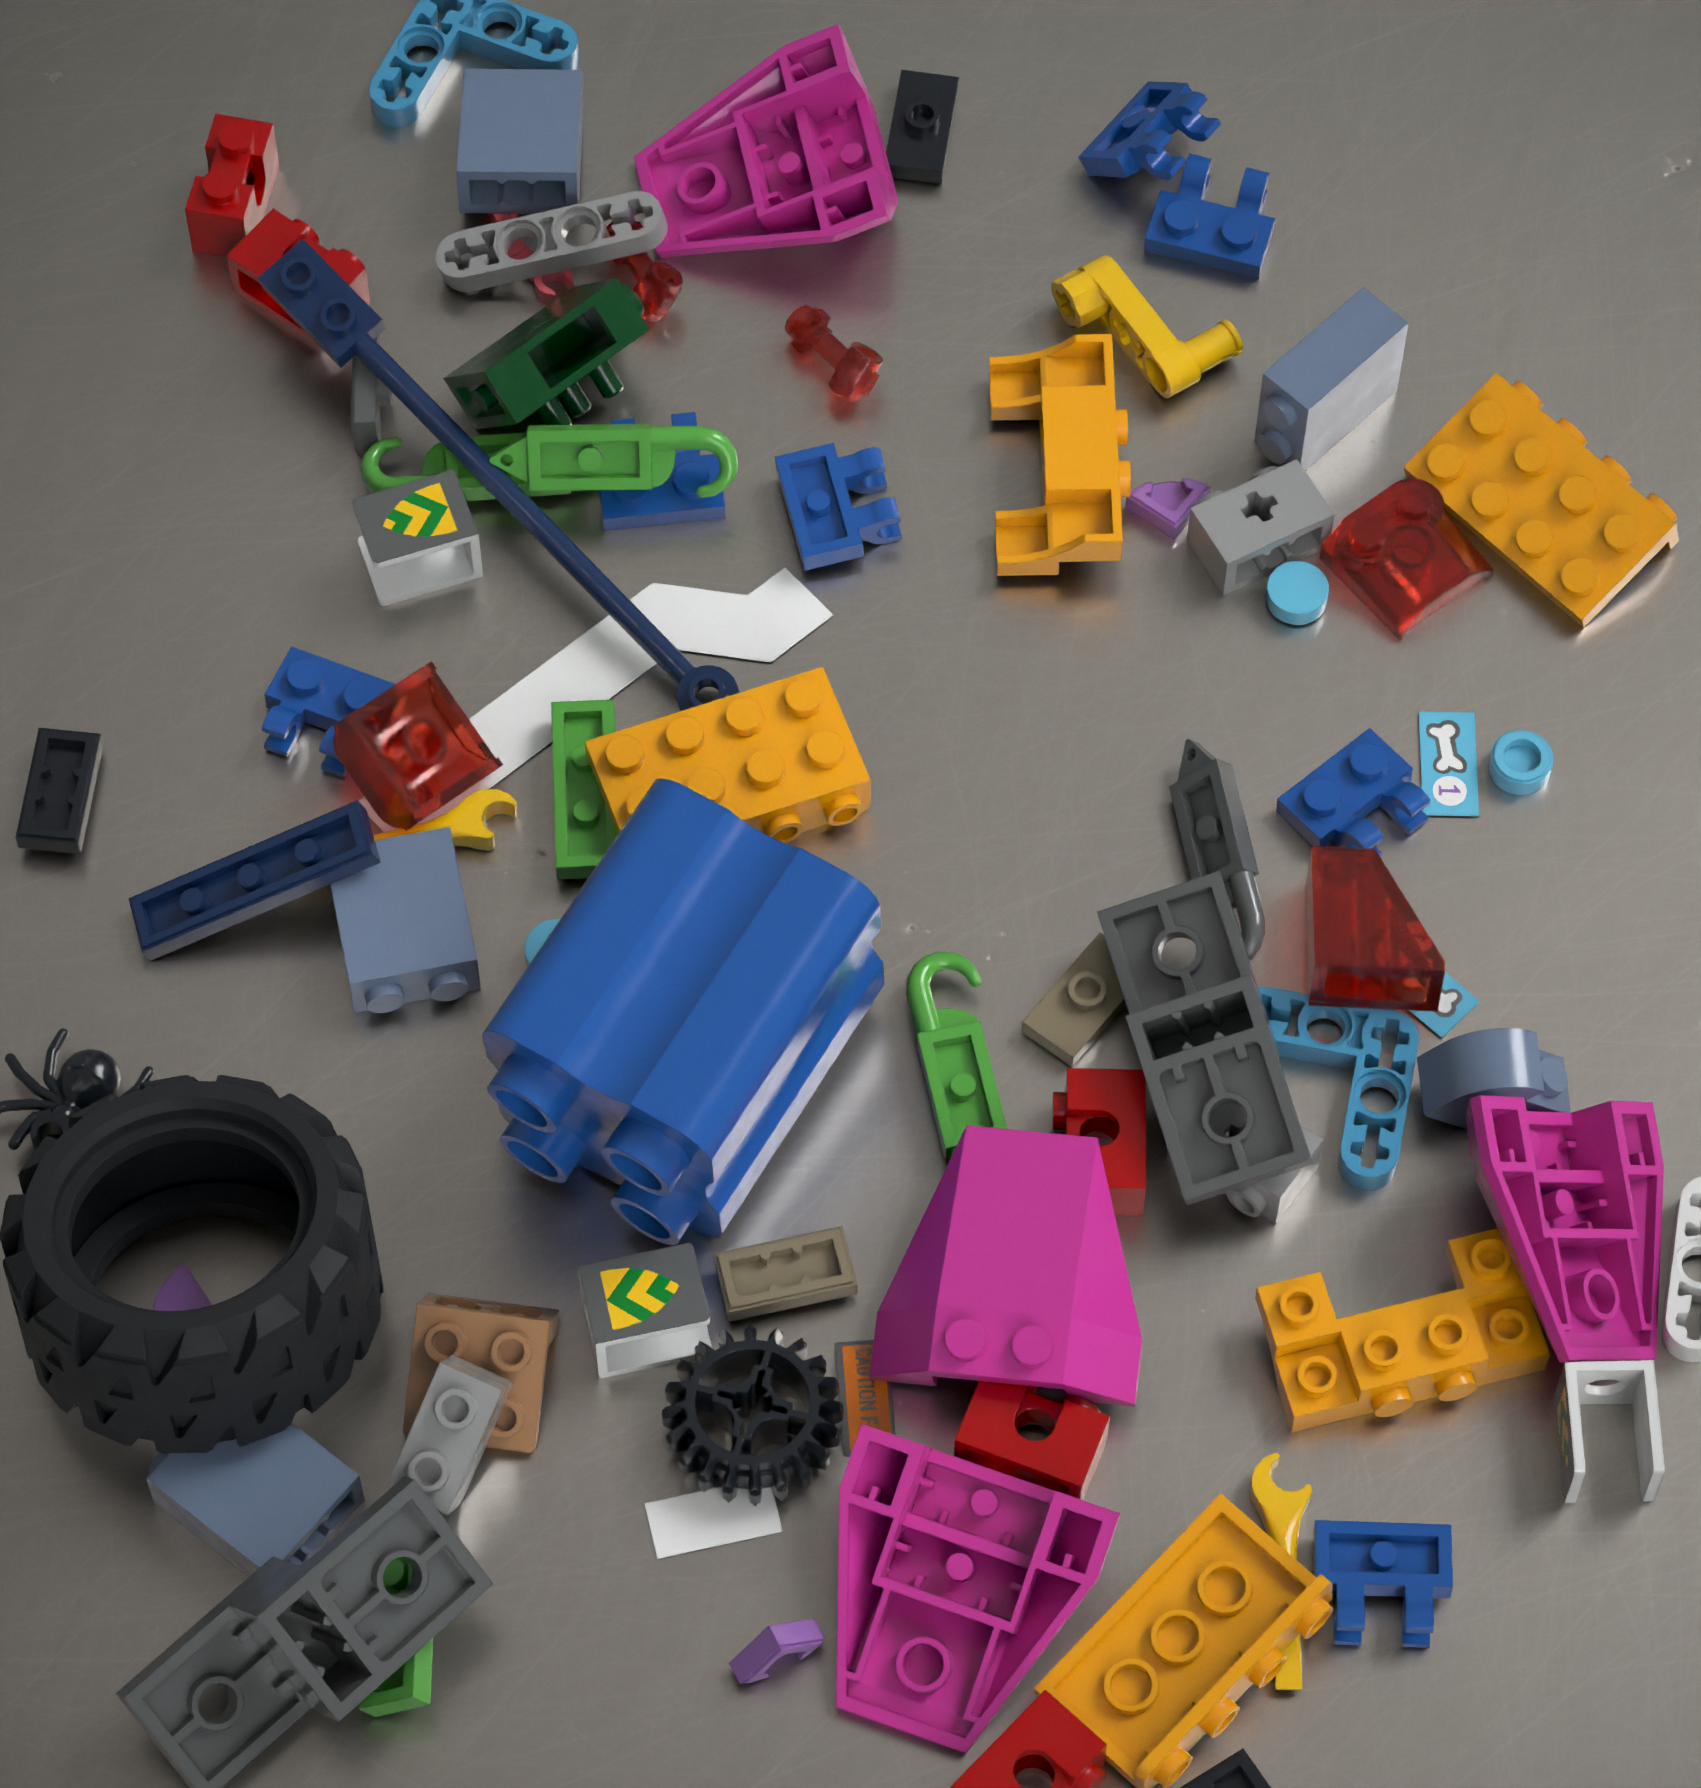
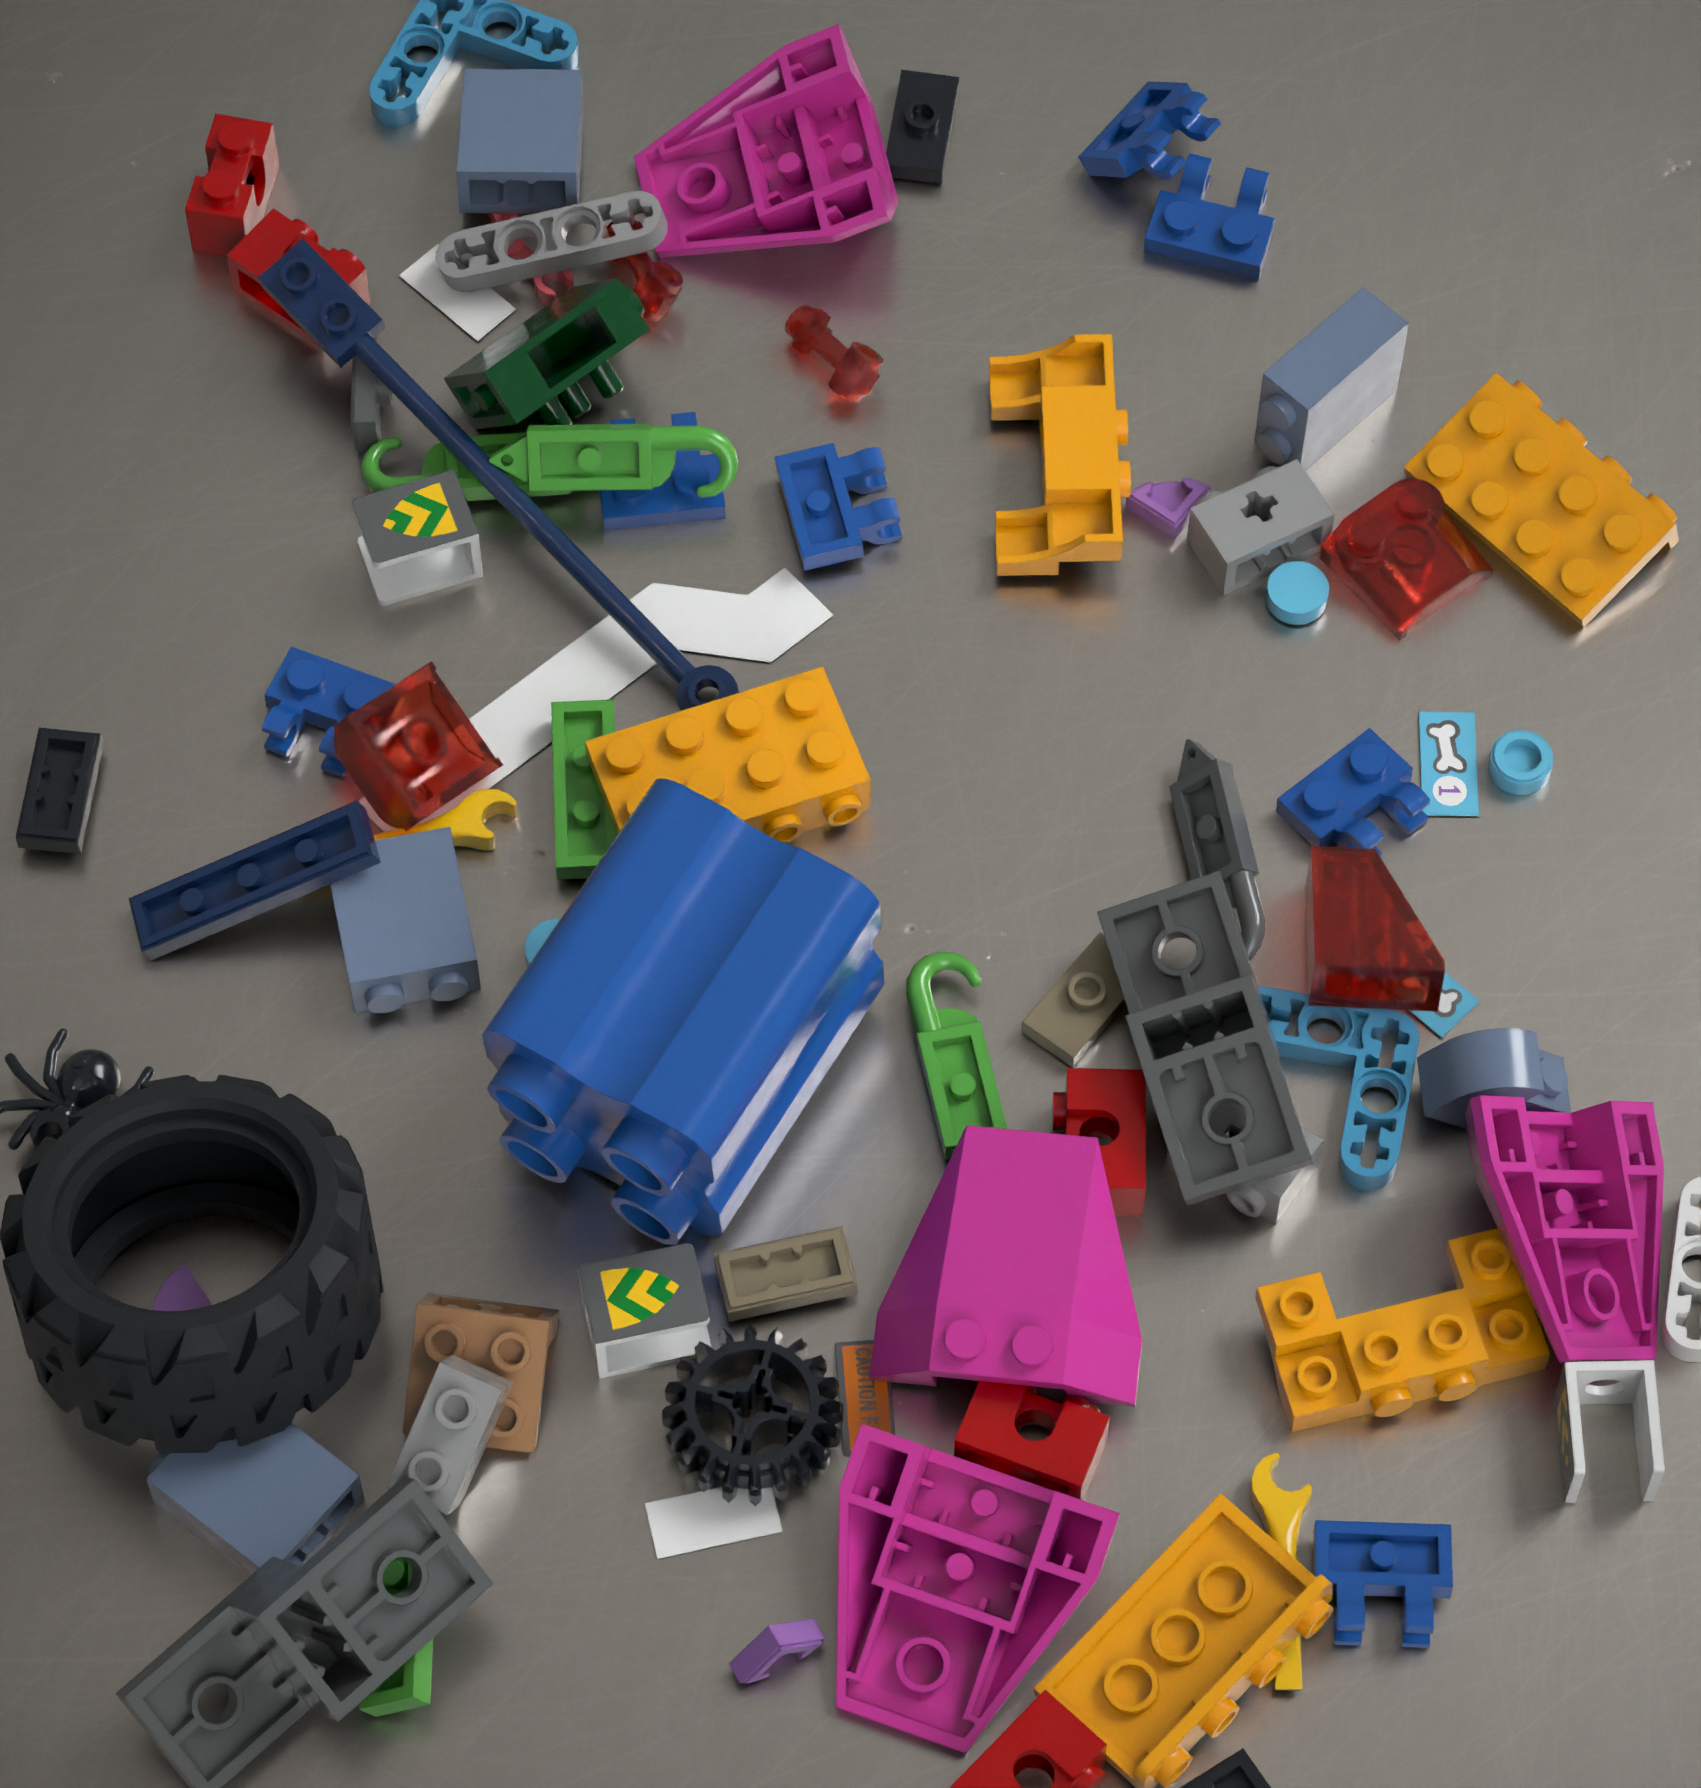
(472, 311): none -> white sticker
(1169, 364): yellow beam -> none

